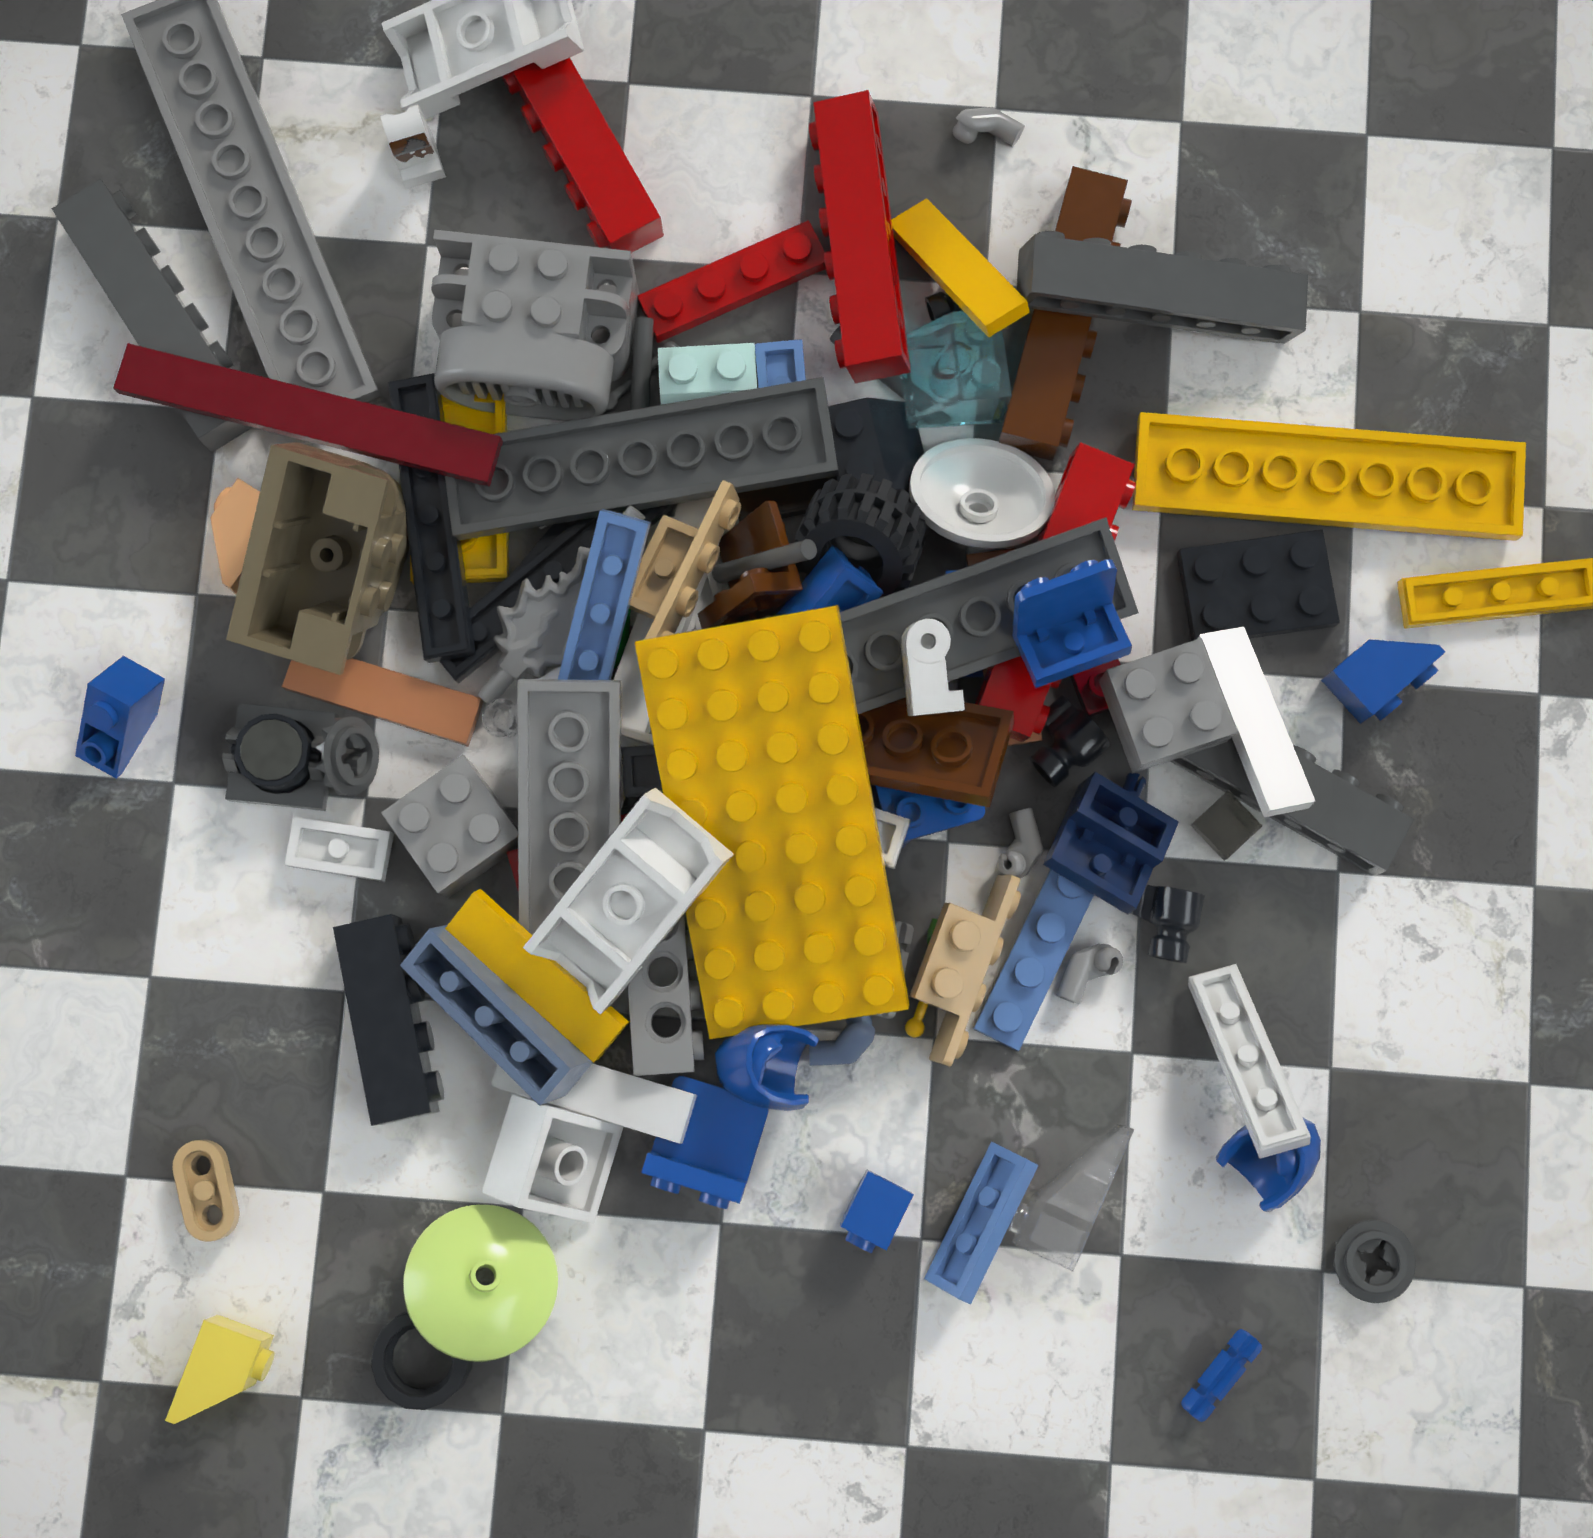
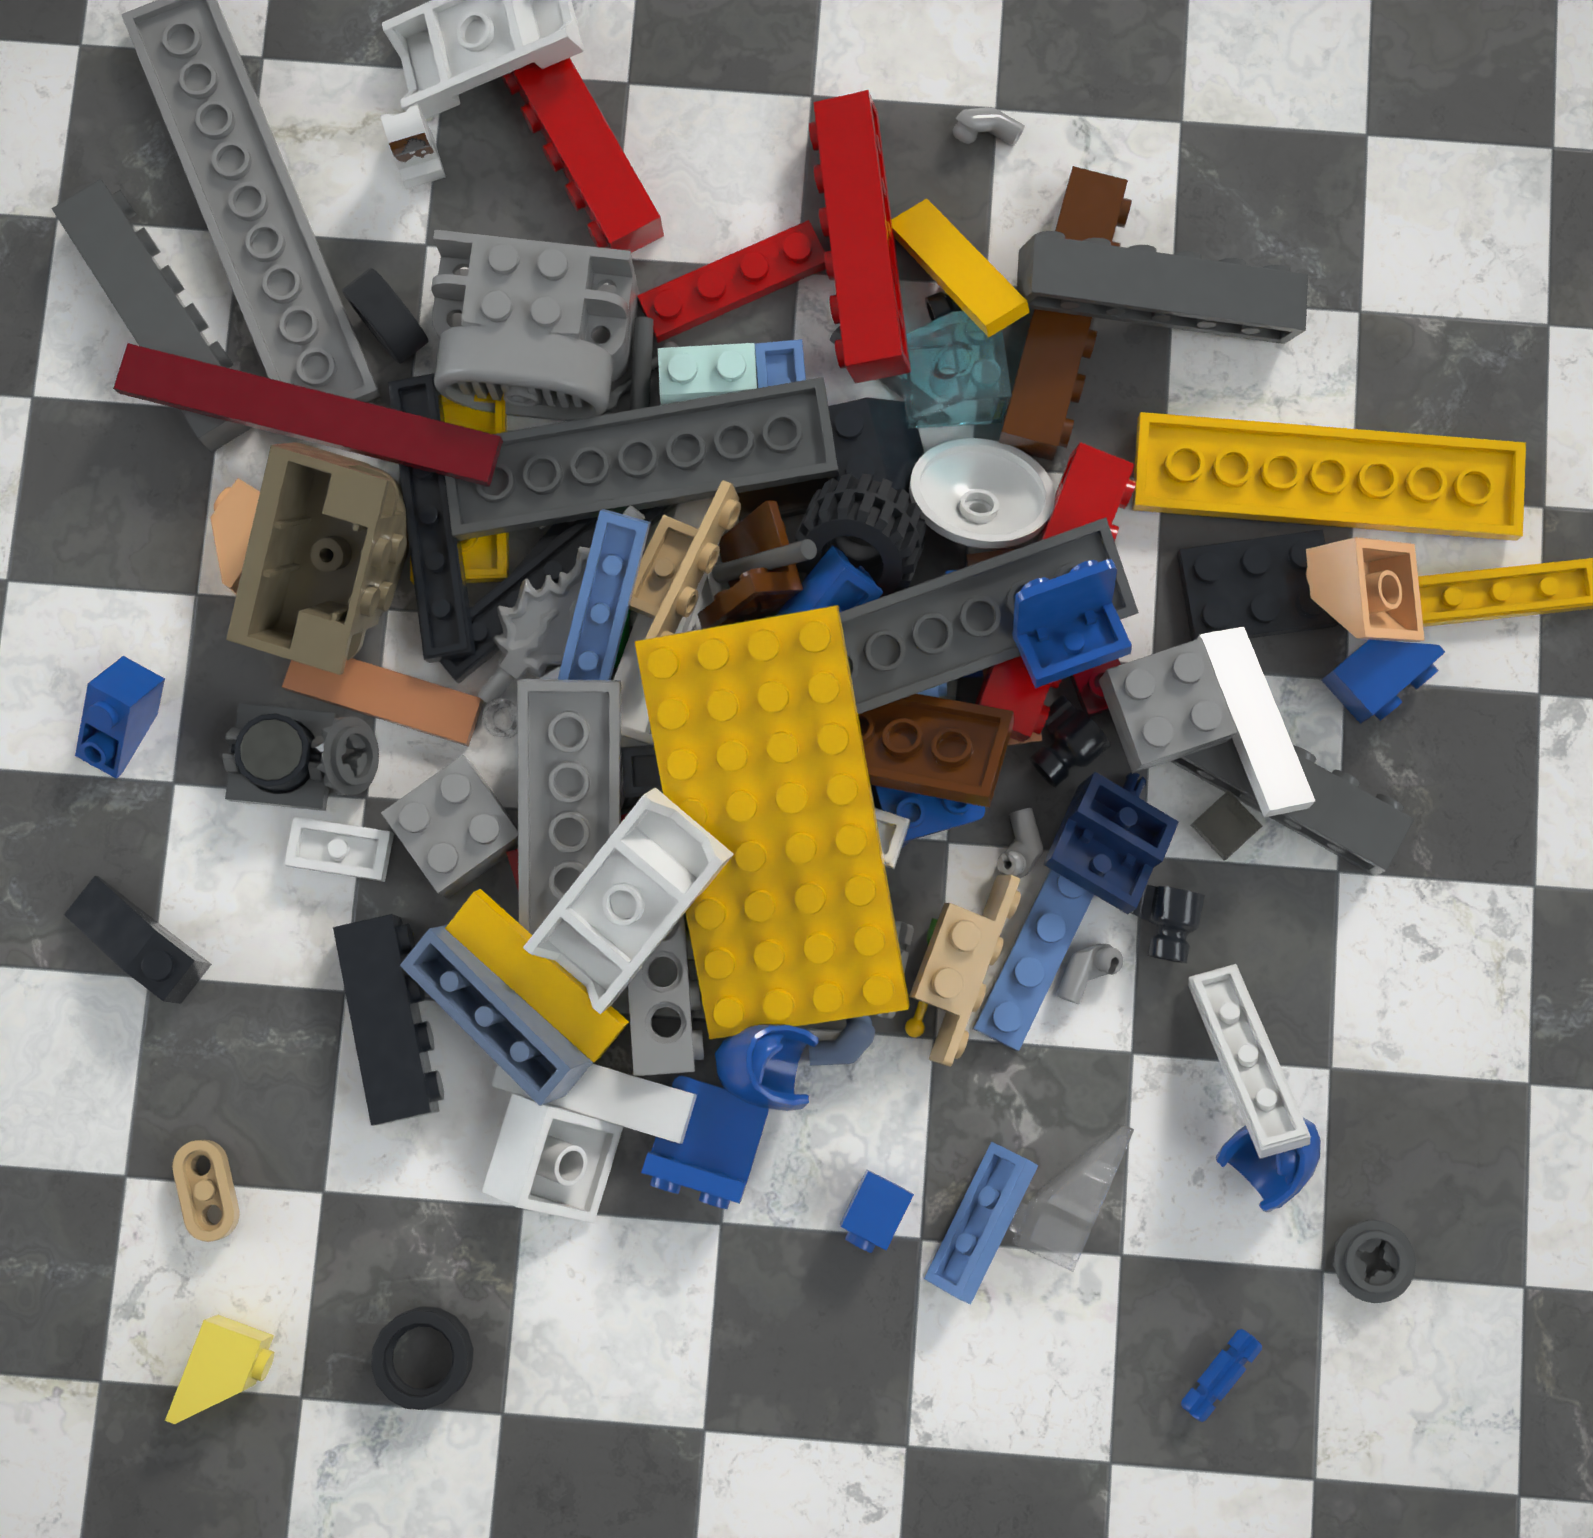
(137, 942): none -> black slope
(385, 315): none -> black tyre
(458, 1311): yellowish green dish -> none
(924, 669): white leg -> none
(1368, 587): none -> light nougat slope

